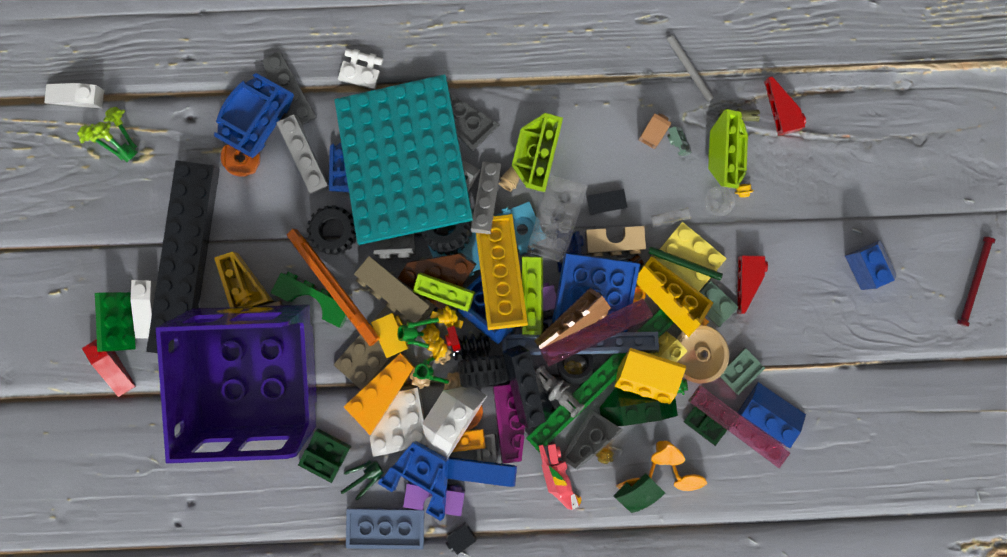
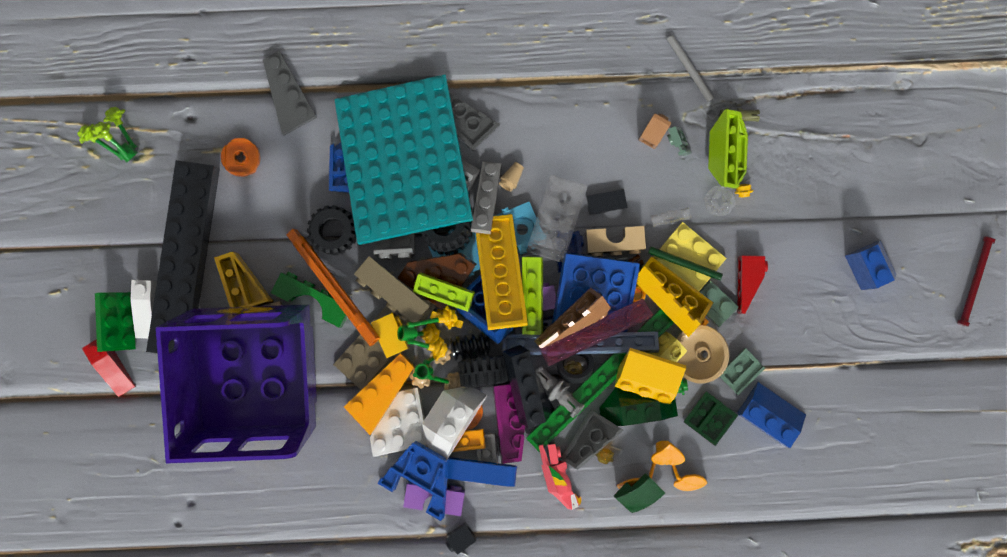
(74, 95): white slope -> none
(243, 297): yellow plate -> none
(252, 114): blue slope -> none
(302, 153): light grey arch -> none
(324, 455): dark green slope -> none
(358, 74): white plate -> none
(372, 470): dark green plant -> none
(384, 528): sand blue plate -> none
(452, 338): red plate -> none
(536, 151): lime wedge -> none
(739, 426): clear pink plate -> none
(785, 111): red slope -> none

